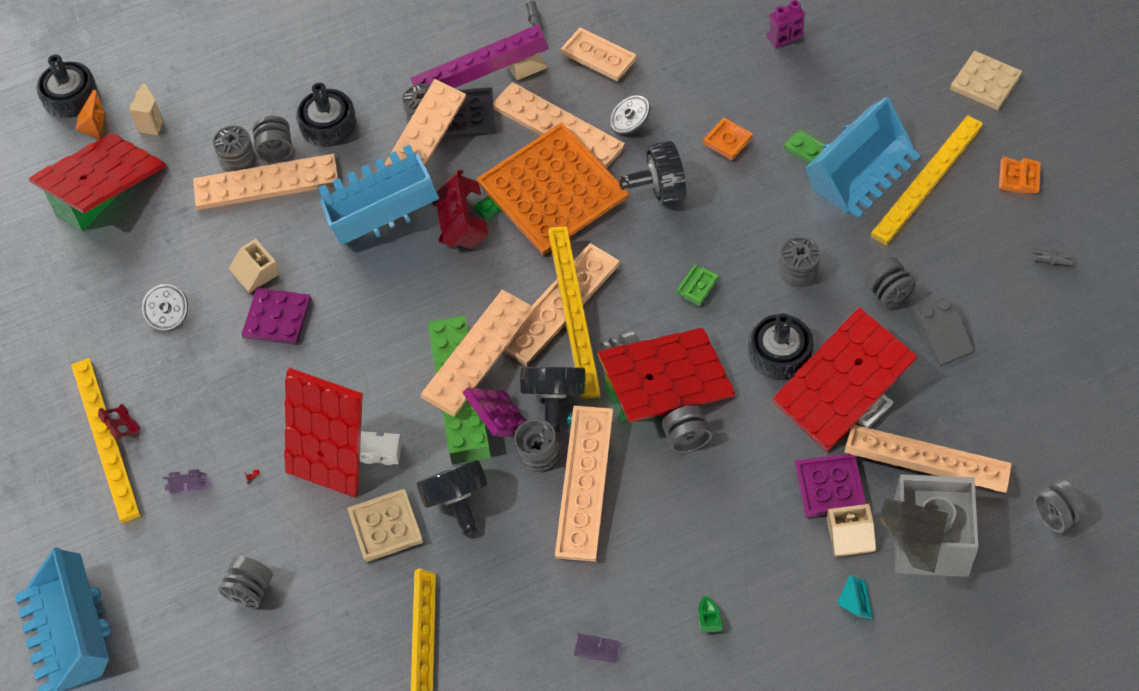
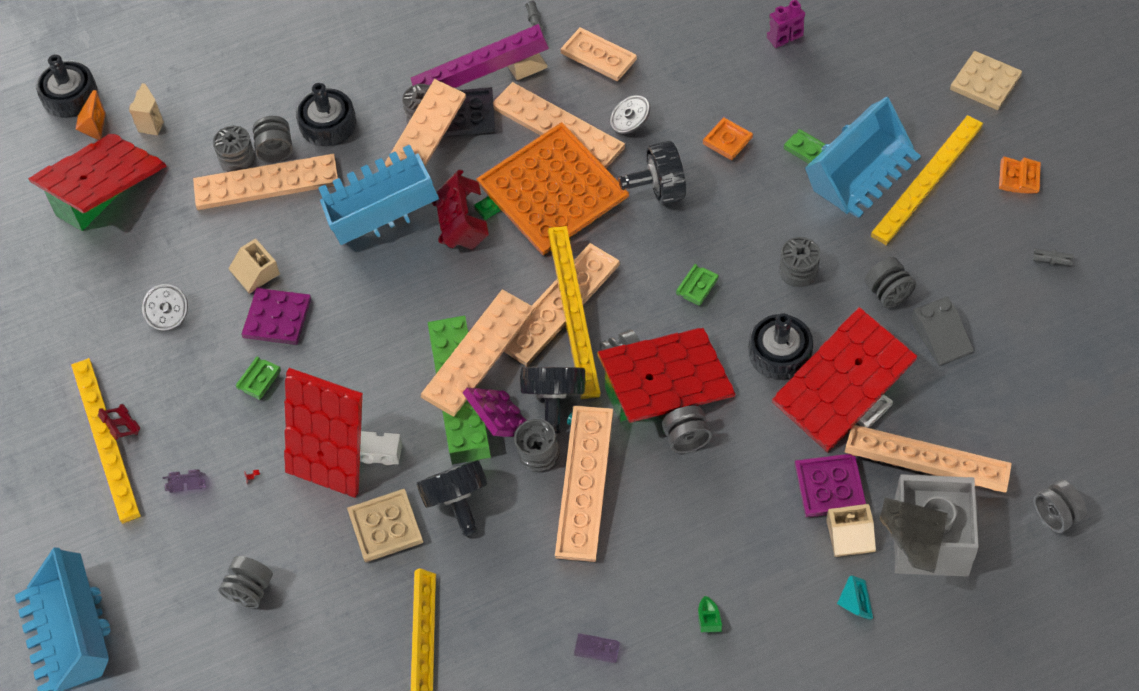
(258, 378): none -> bright green plate

